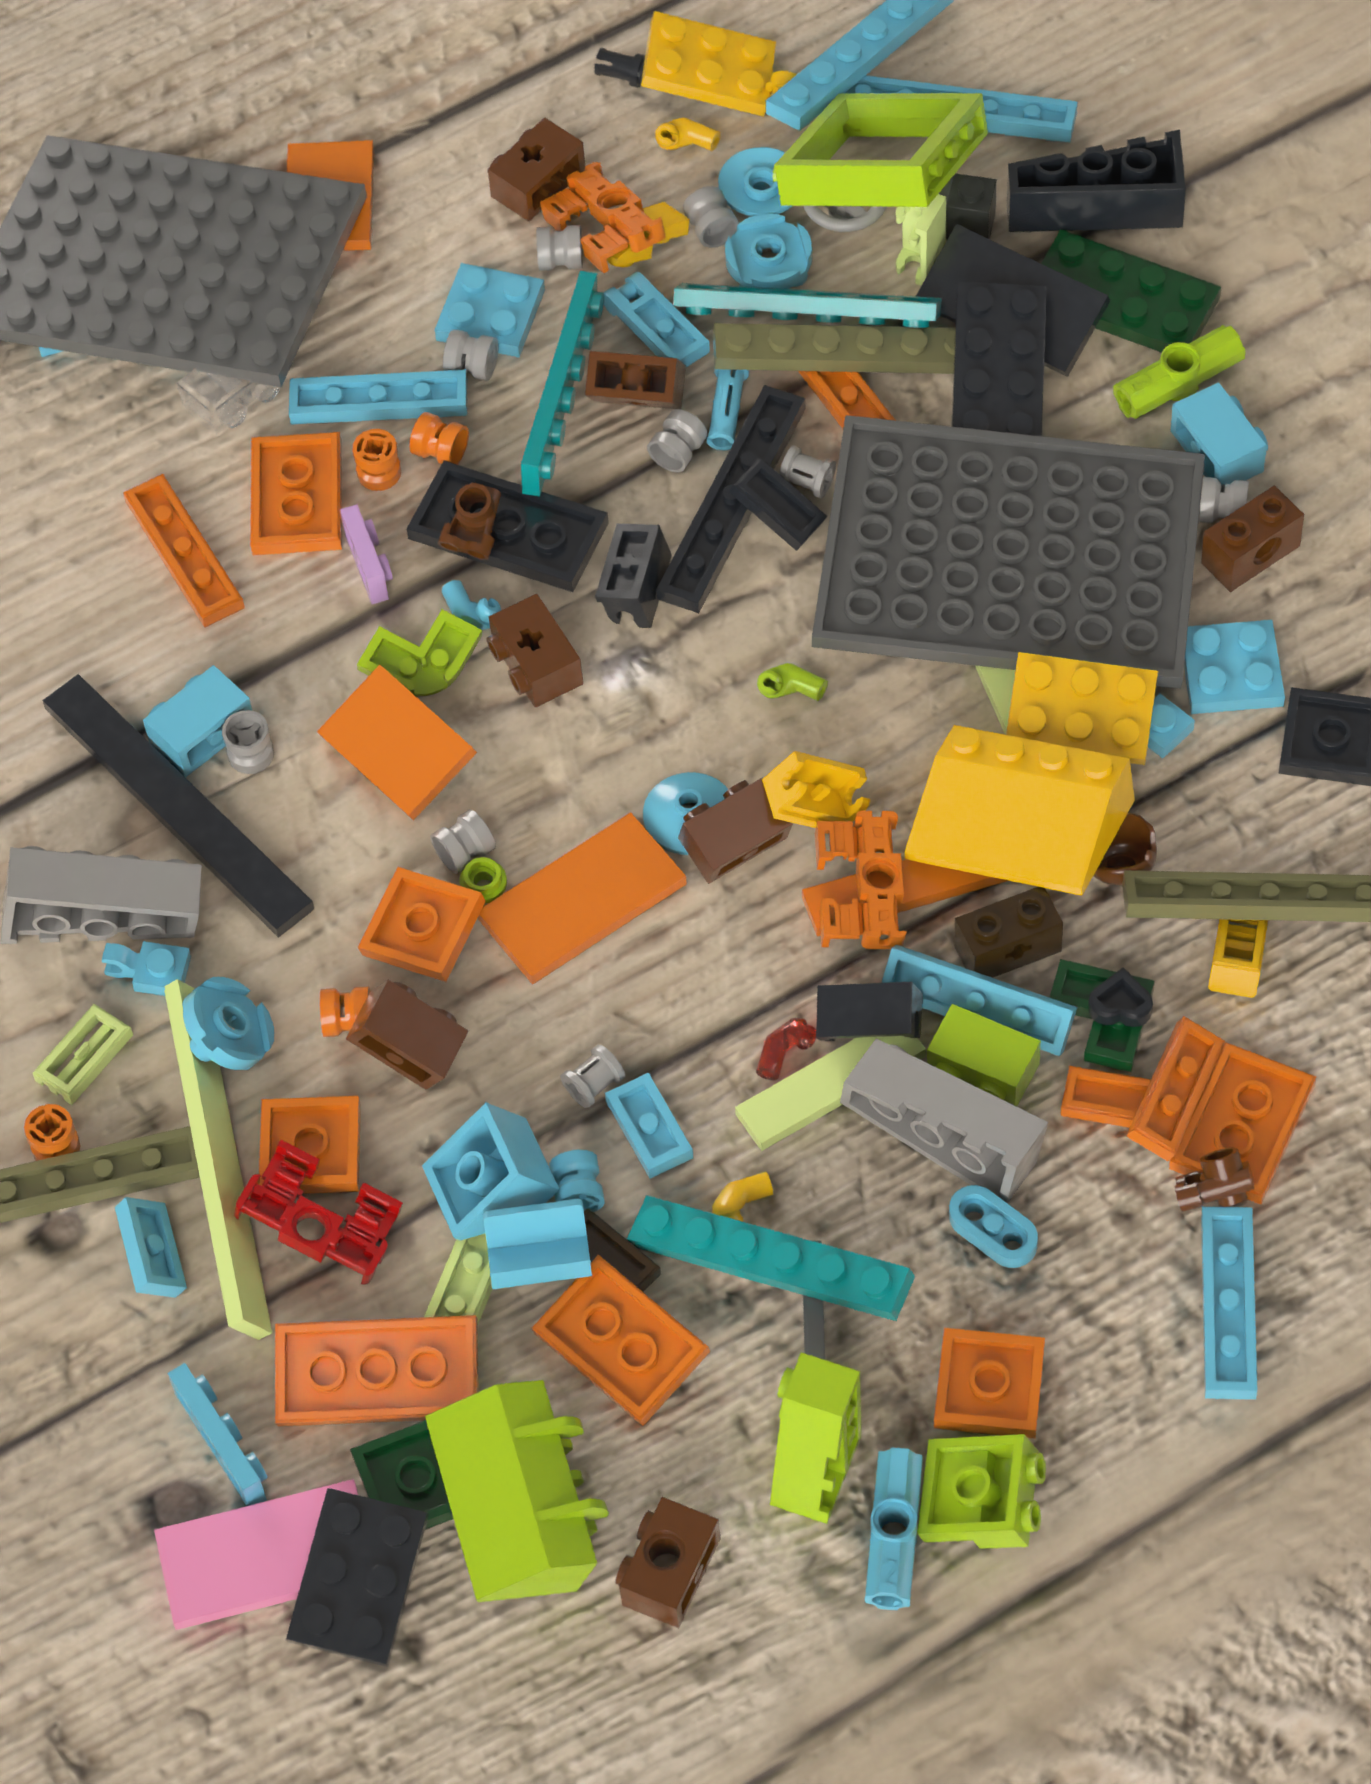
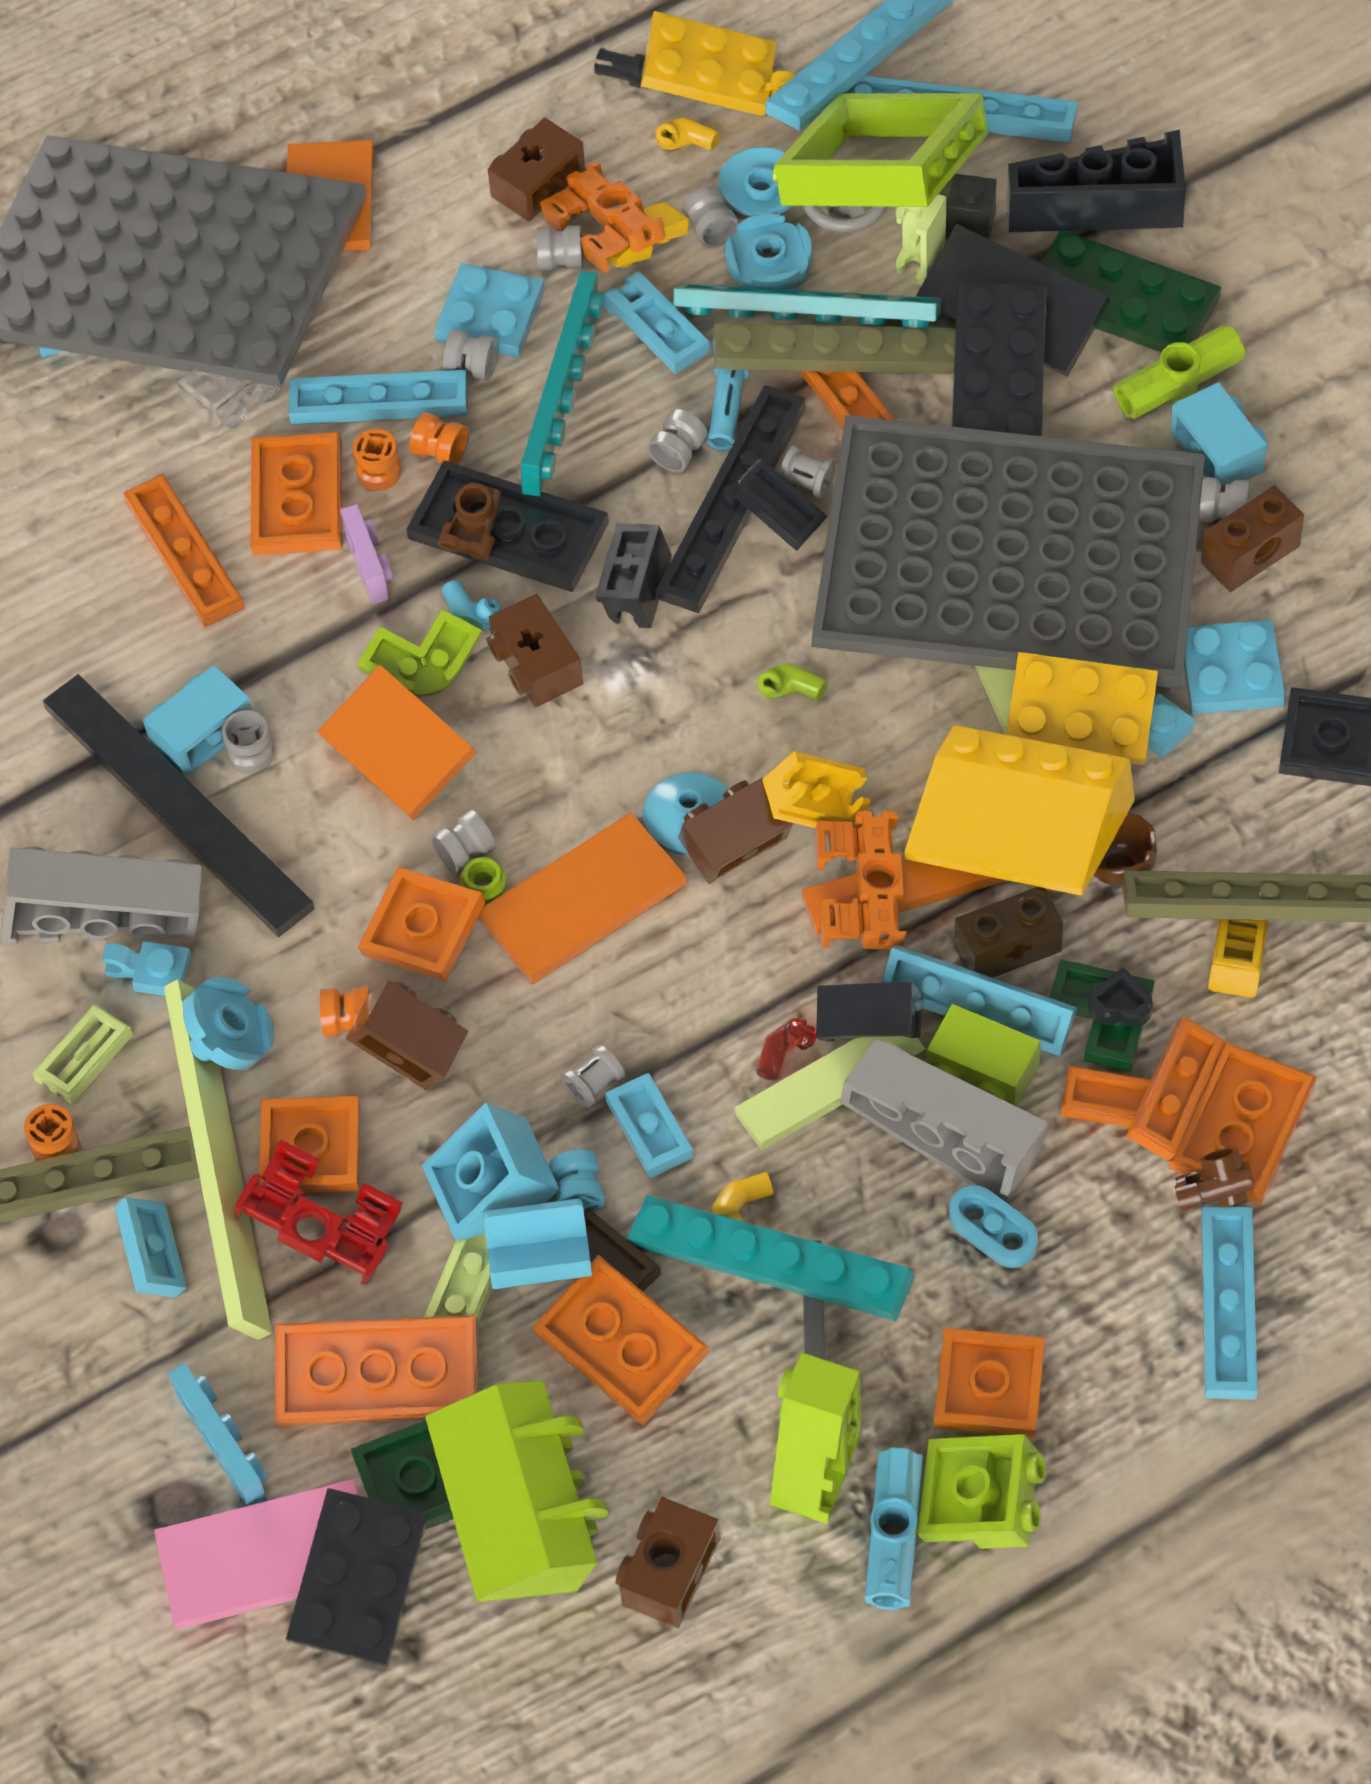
(635, 380): reddish brown brick -> none

